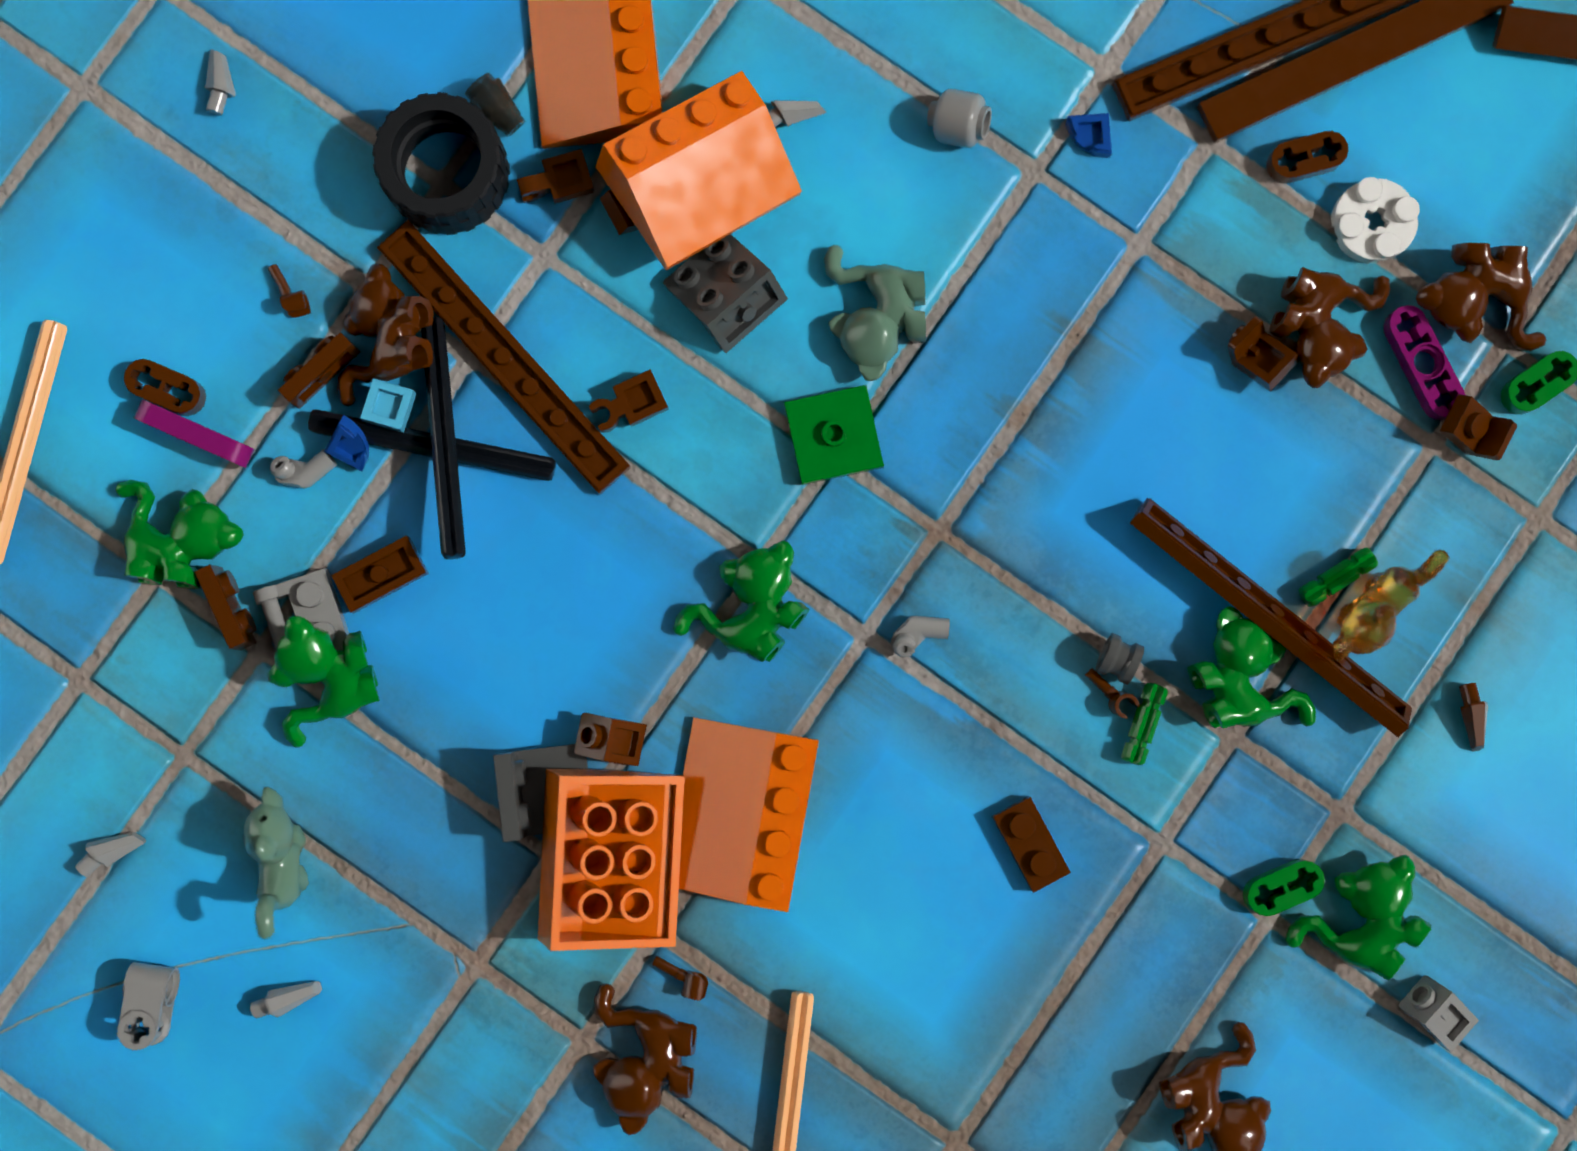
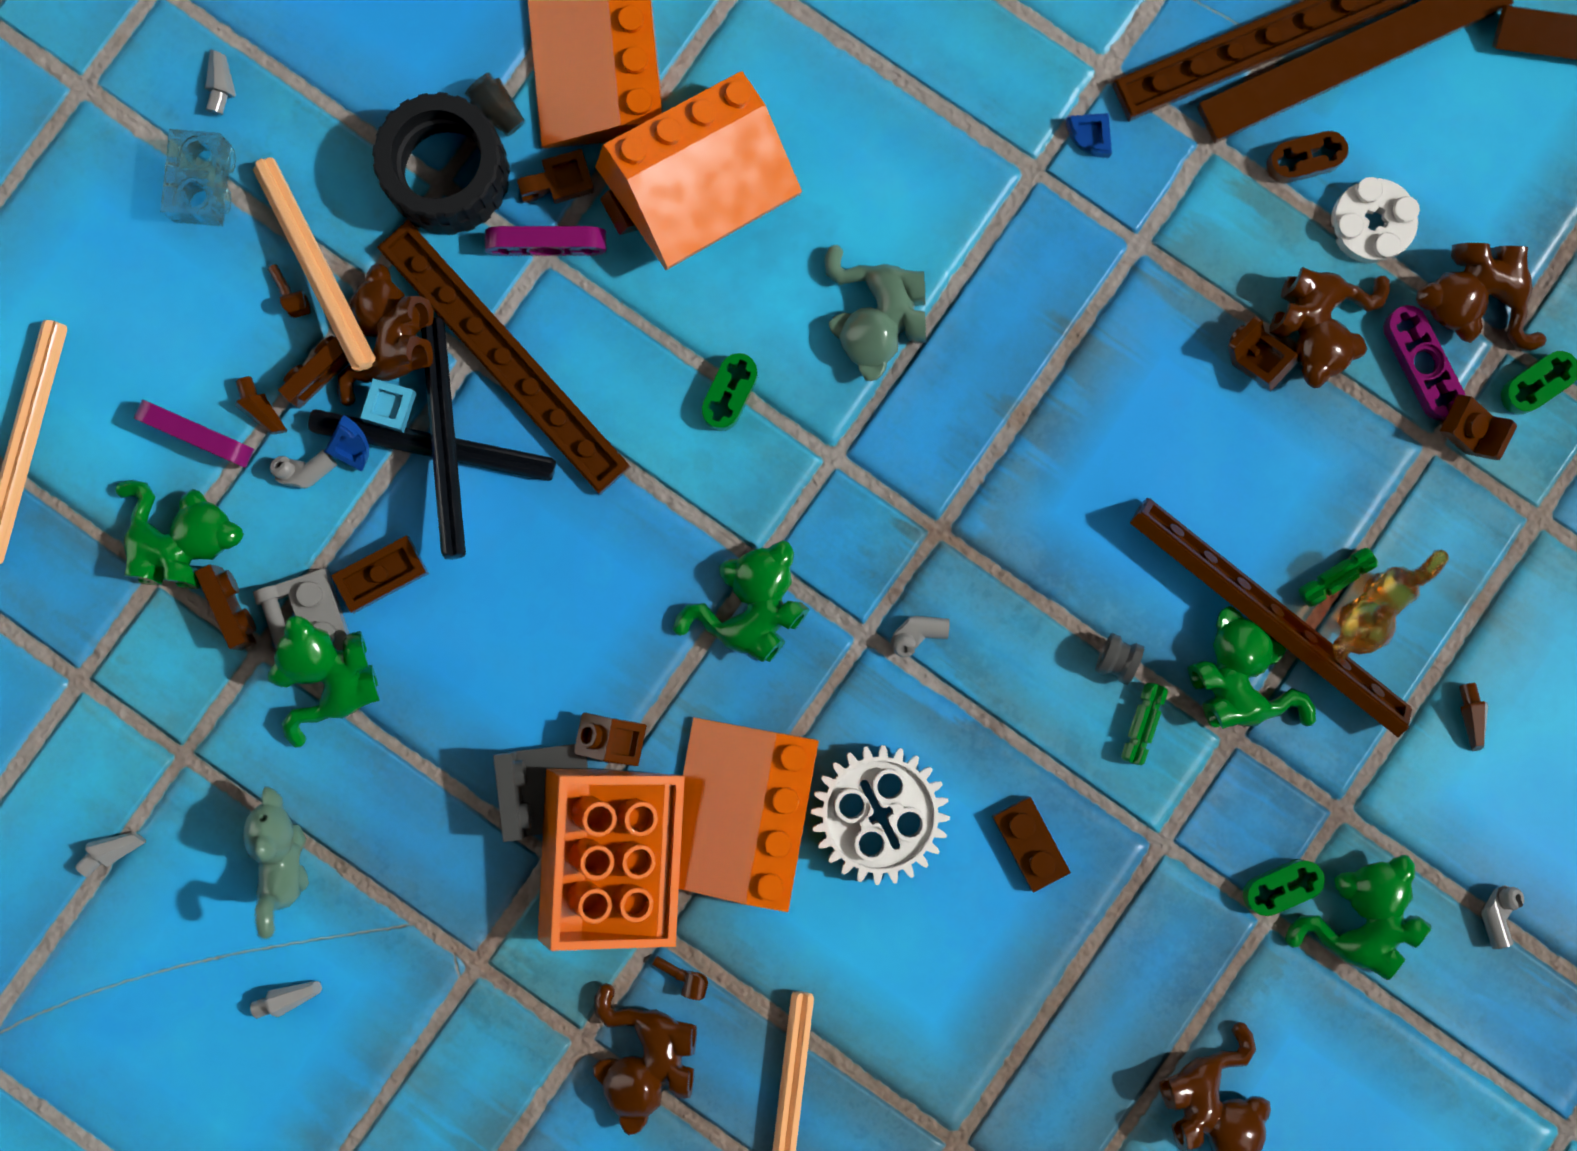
(148, 998): light grey piece -> none
(169, 379): reddish brown beam -> none
(186, 178): none -> clear light blue brick
(258, 407): none -> reddish brown bar
(314, 264): none -> light nougat axle
(545, 241): none -> magenta beam
(636, 399): reddish brown plate -> none
(720, 387): none -> green beam
(726, 290): dark grey bracket -> none
(794, 111): light grey bar -> none
(834, 435): green plate -> none
(914, 796): none -> white gear
(959, 118): light grey head -> none
(1111, 693): reddish brown hand -> none
(1438, 1012): light grey bracket -> none
(1497, 910): none -> light grey arm

